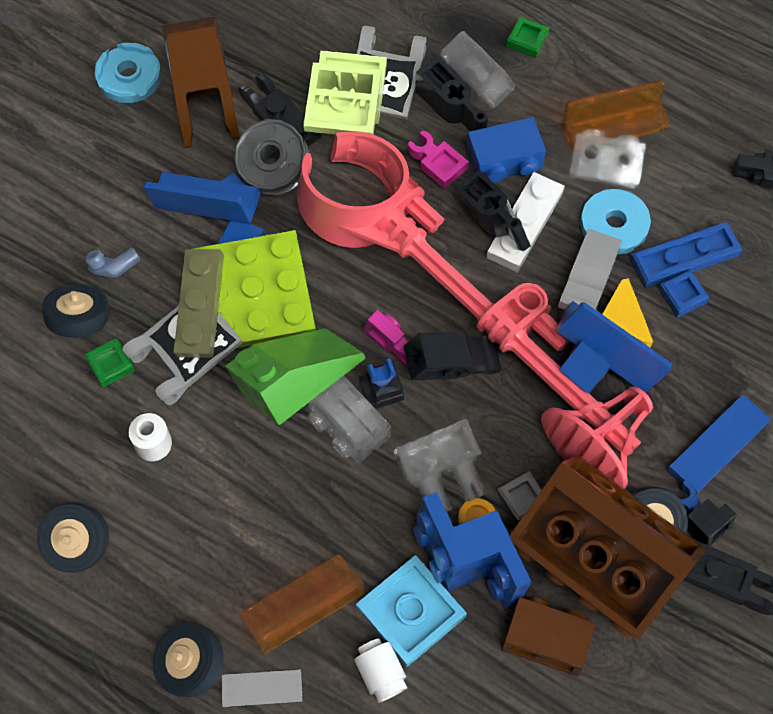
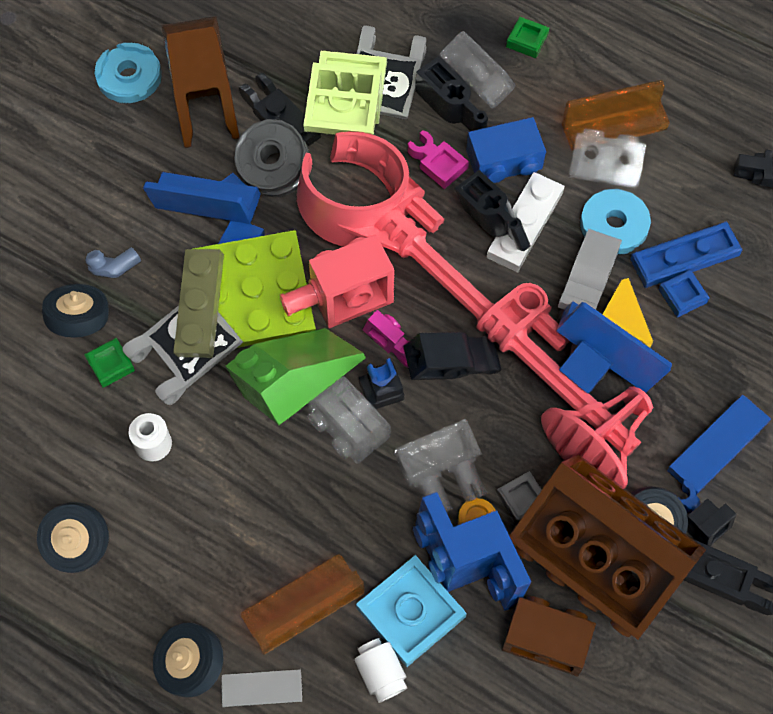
(346, 282): none -> coral brick

